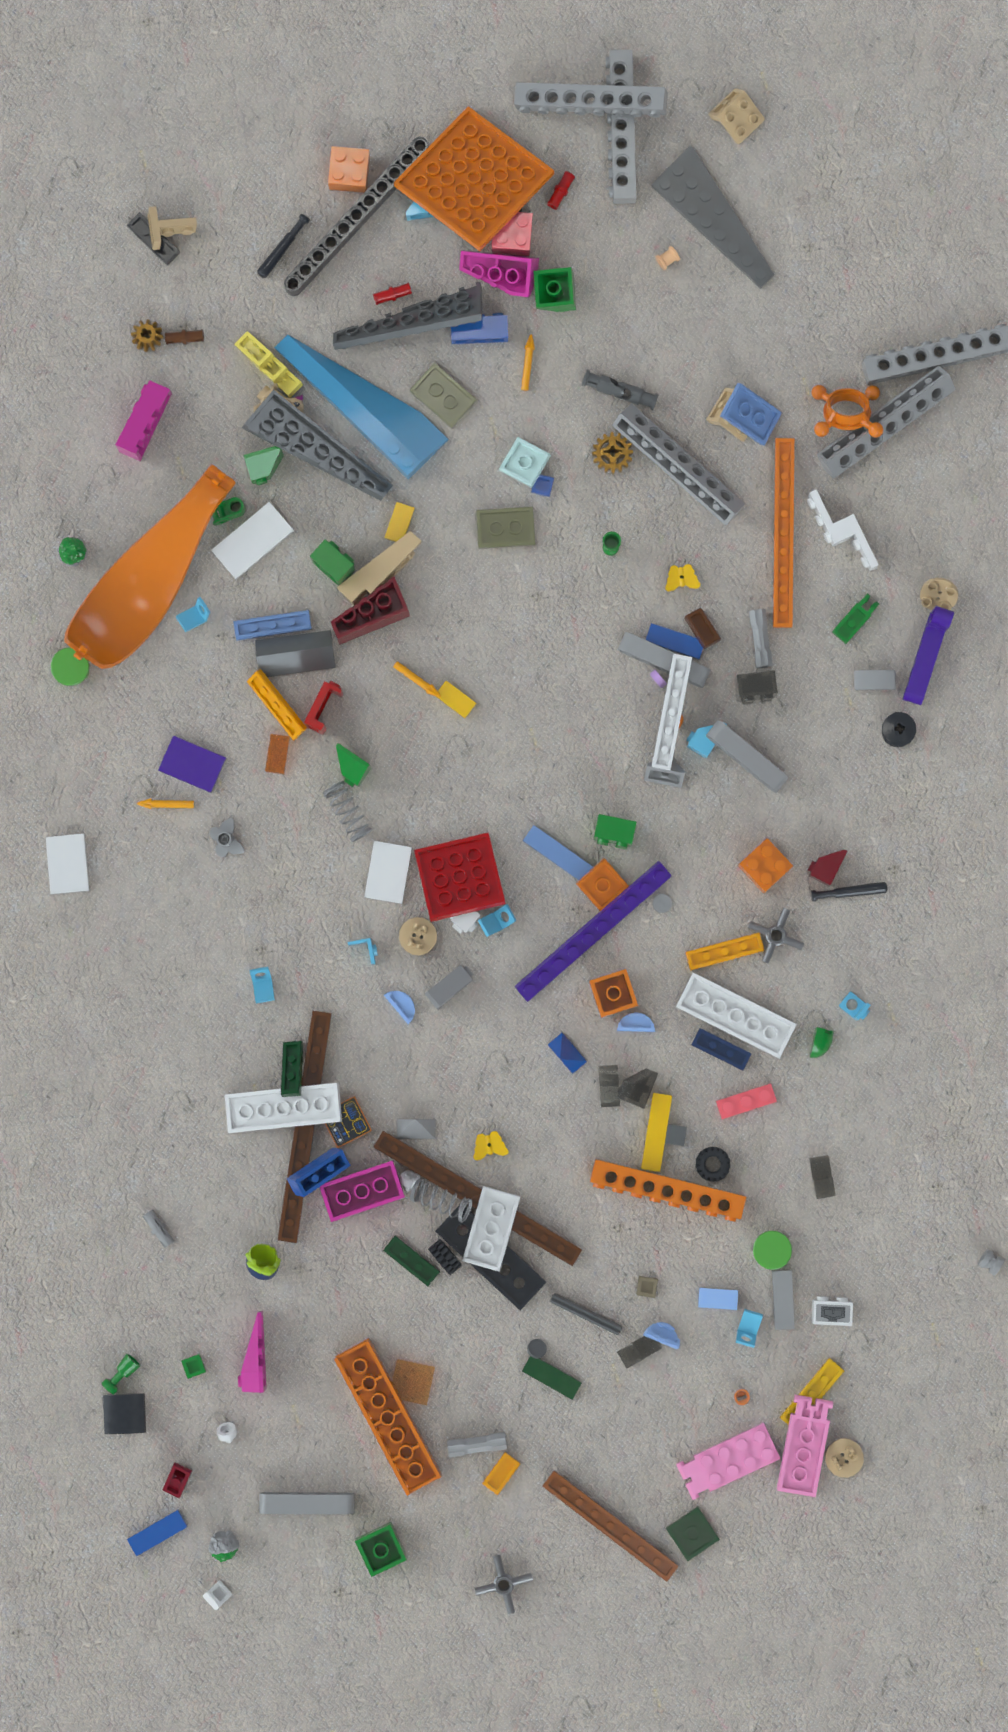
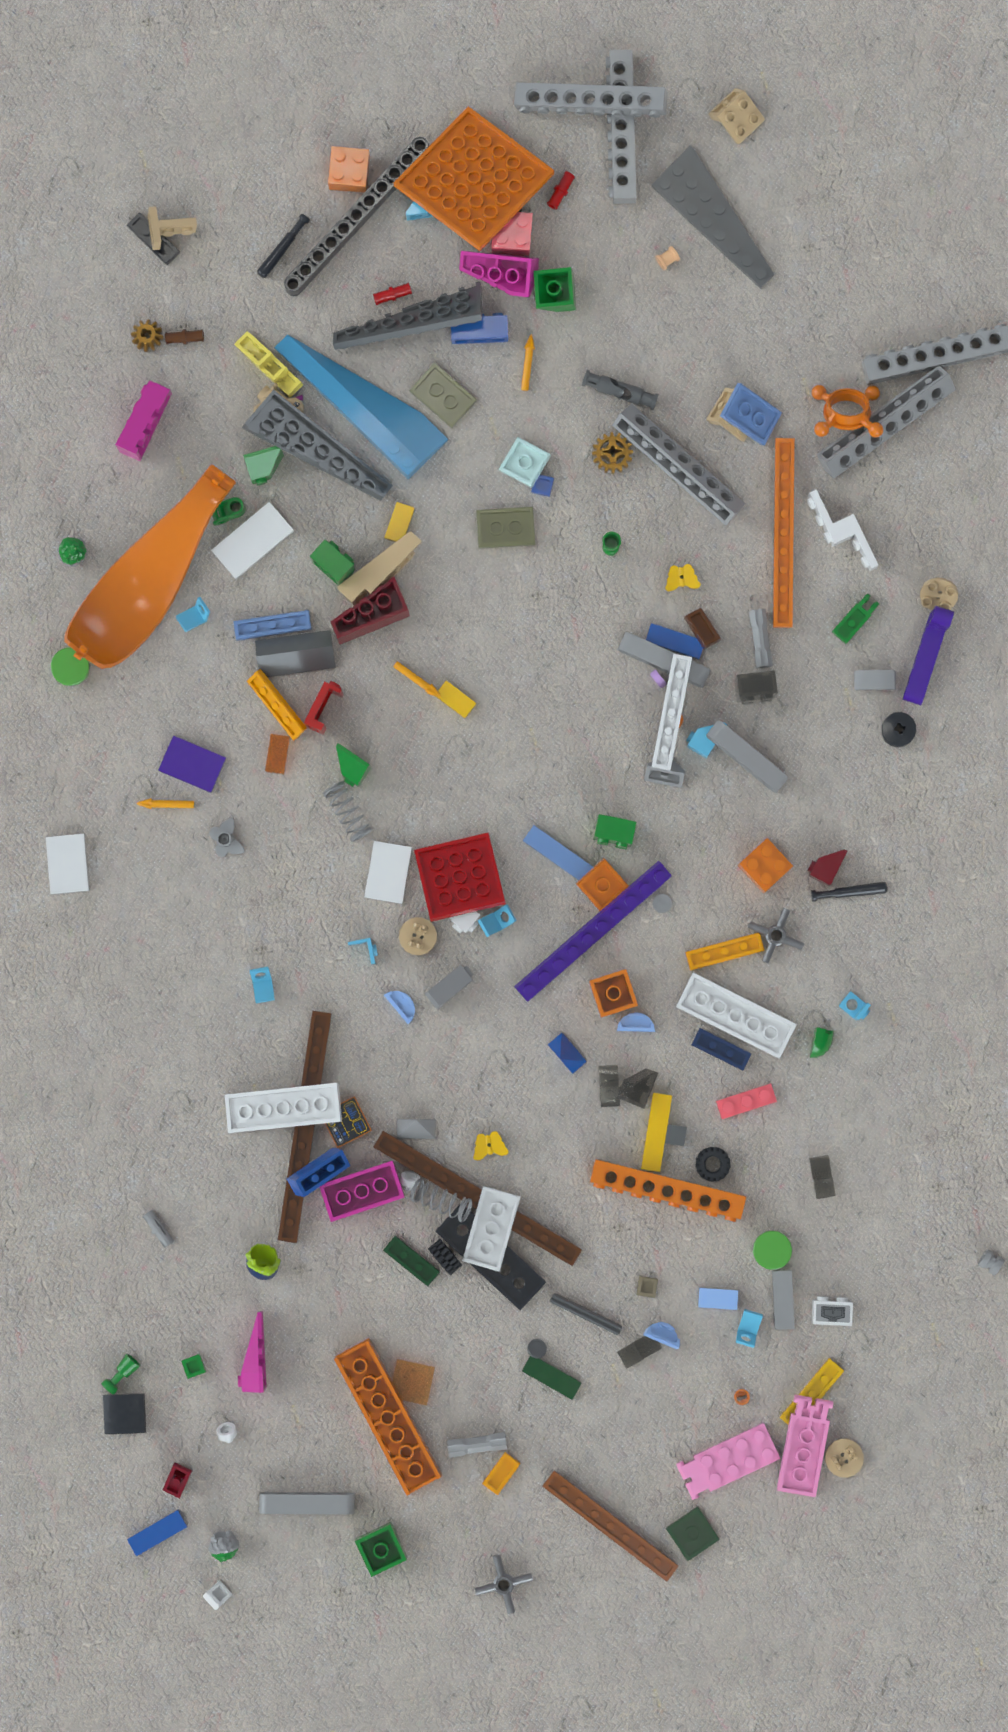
(292, 1069): dark green tile -> none

